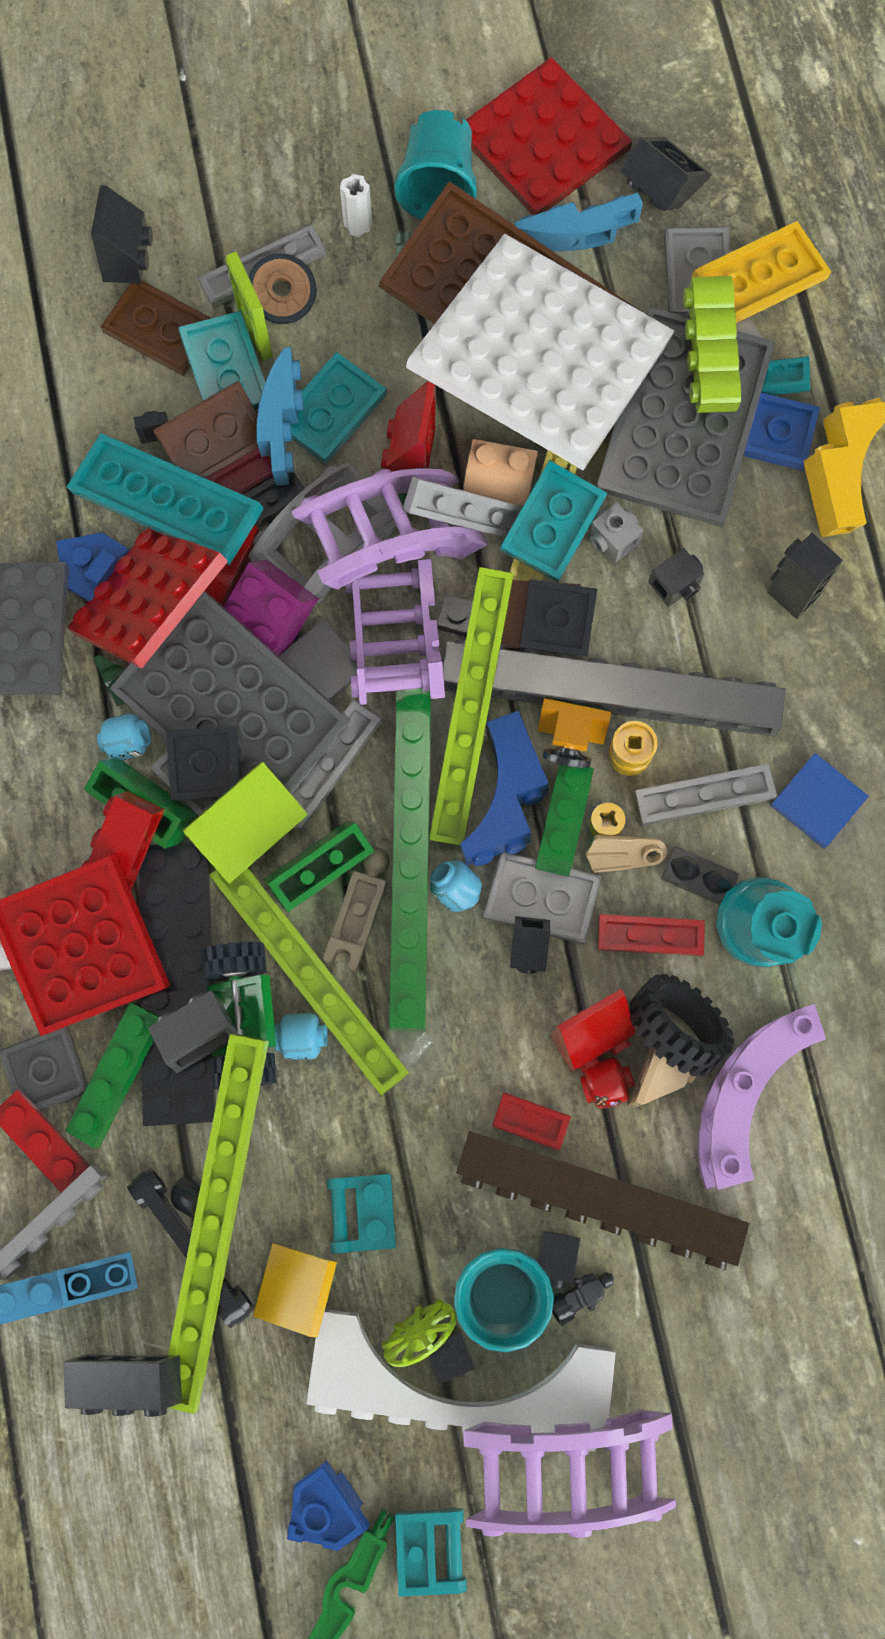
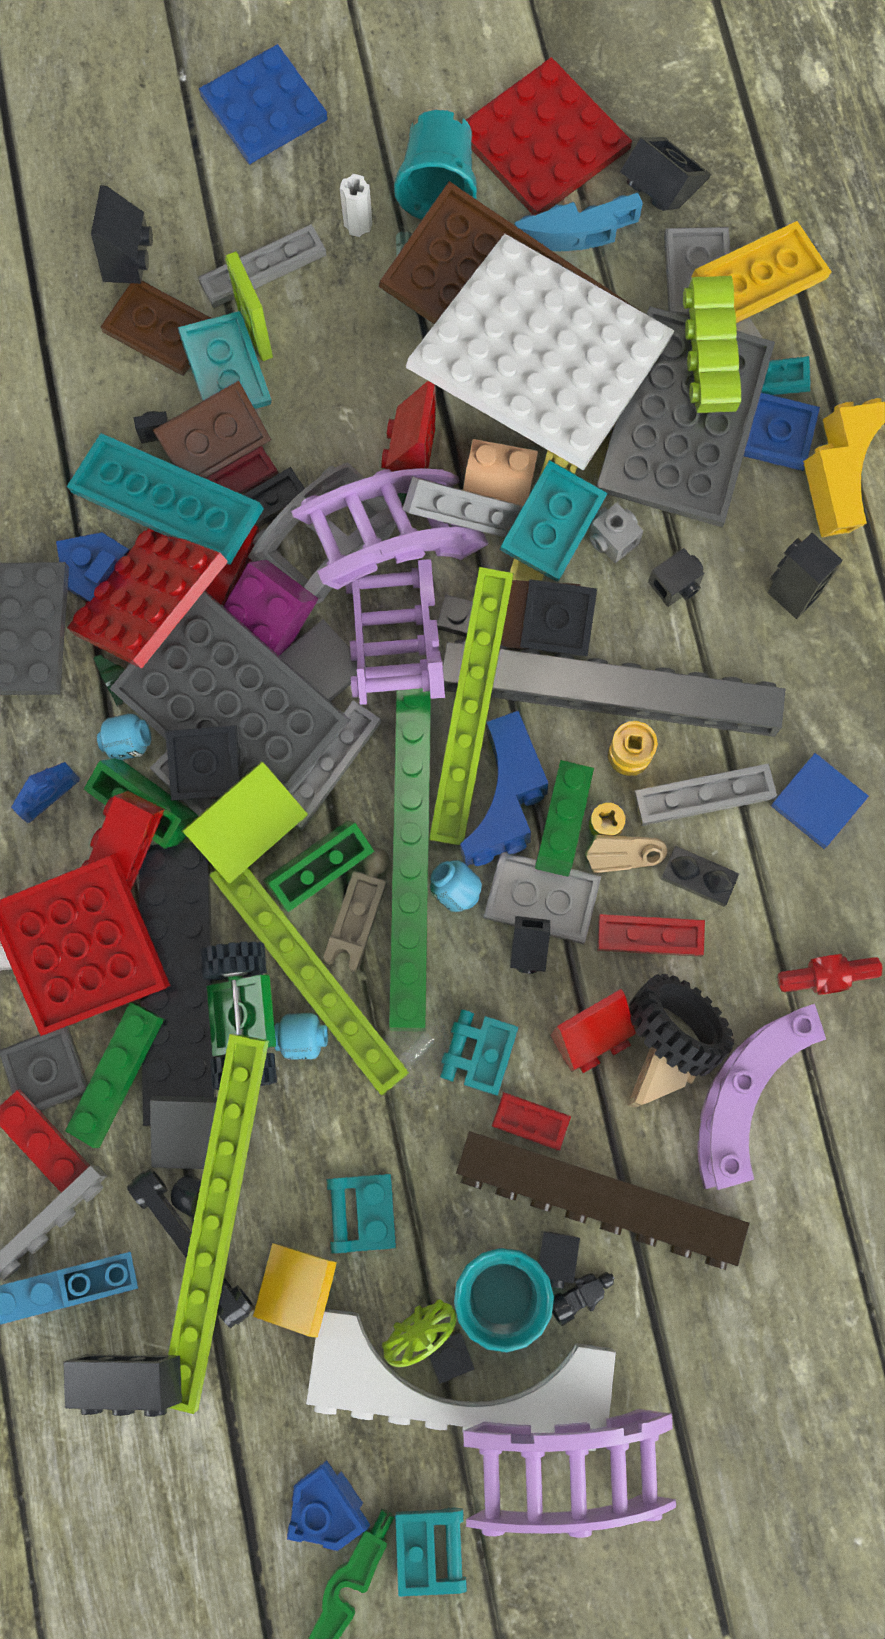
(43, 790): none -> blue plate
(180, 1130): none -> dark grey tile
(192, 1031): dark grey piece -> none
(263, 104): none -> blue plate
(277, 412): dark azure slope -> none
(295, 273): medium nougat wheel -> none
(335, 407): teal plate -> none
(490, 1055): none -> teal plate
(572, 730): light orange piece -> none
(607, 1083): red head -> none
(767, 923): teal piece -> none
(829, 974): none -> red axle

